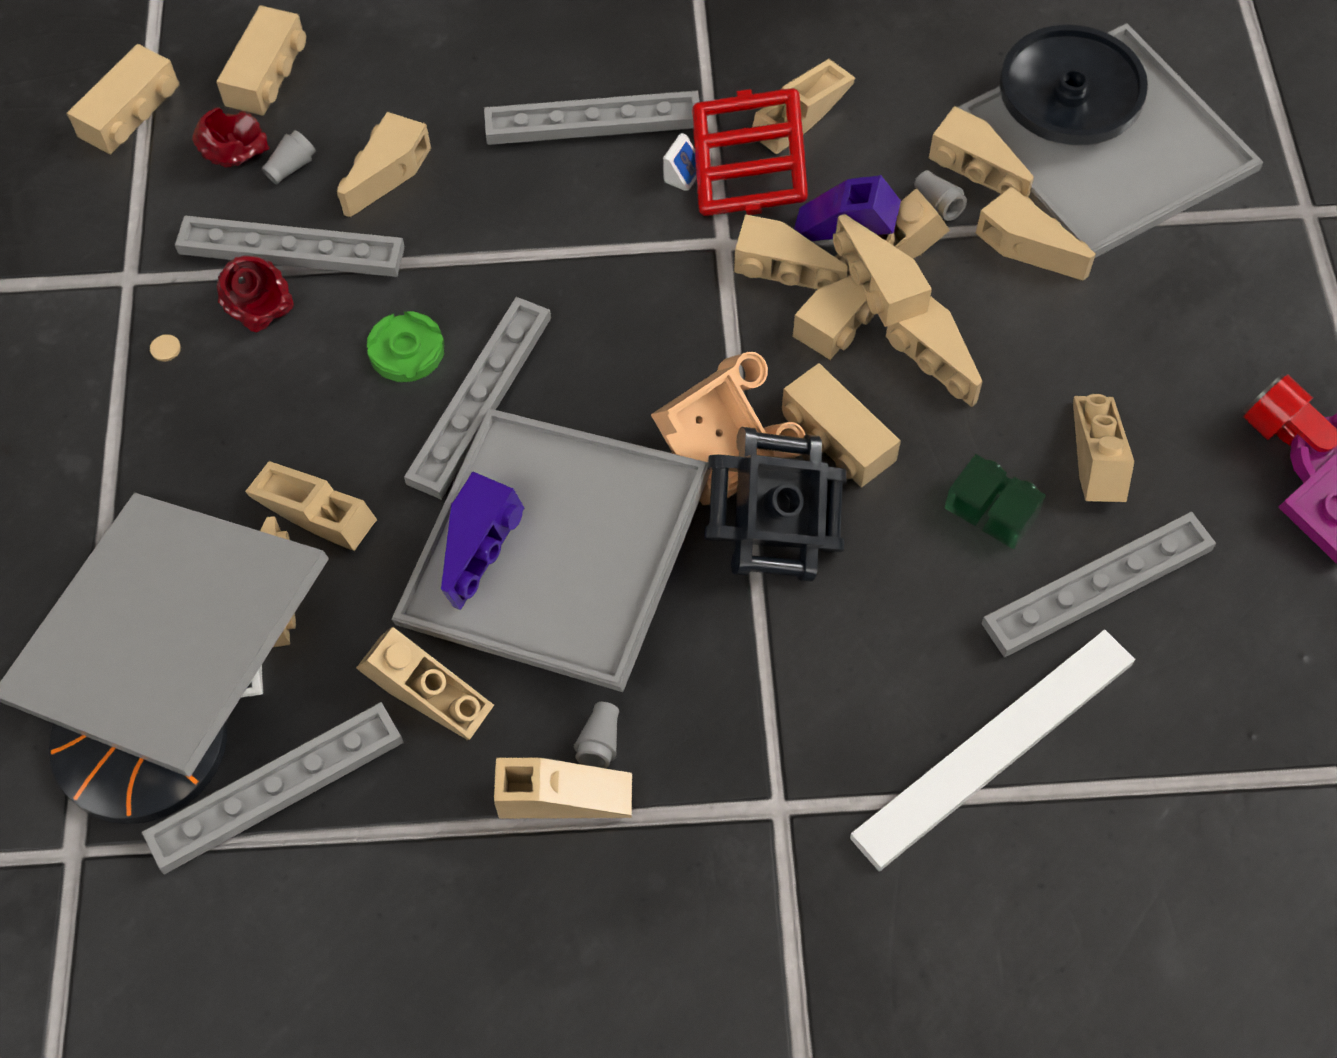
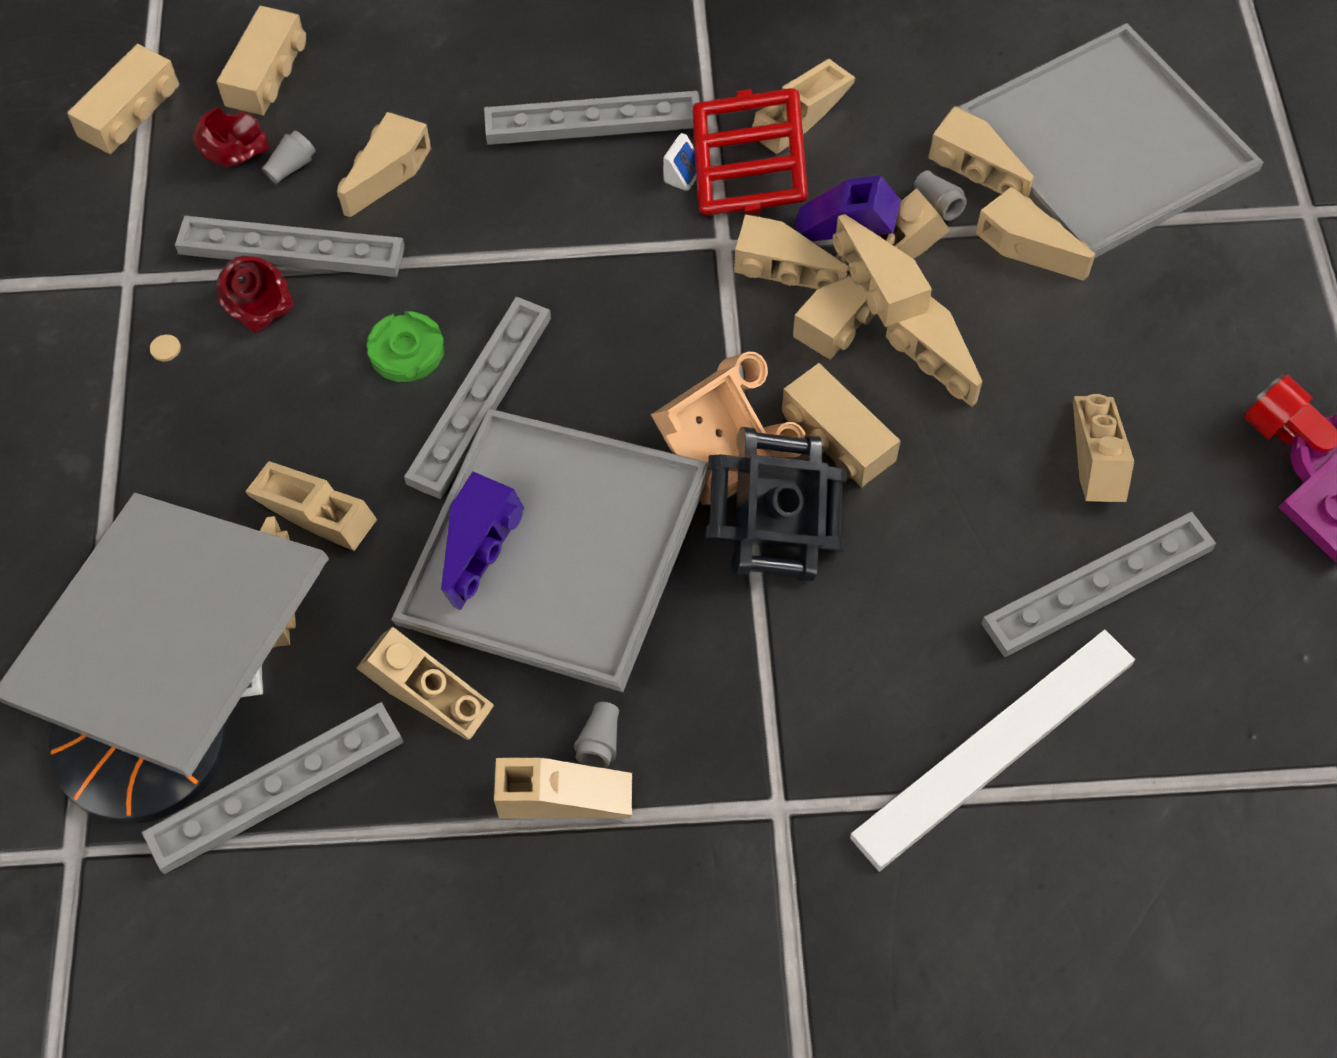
(977, 490): clear green piece -> none
(1073, 84): black dish -> none

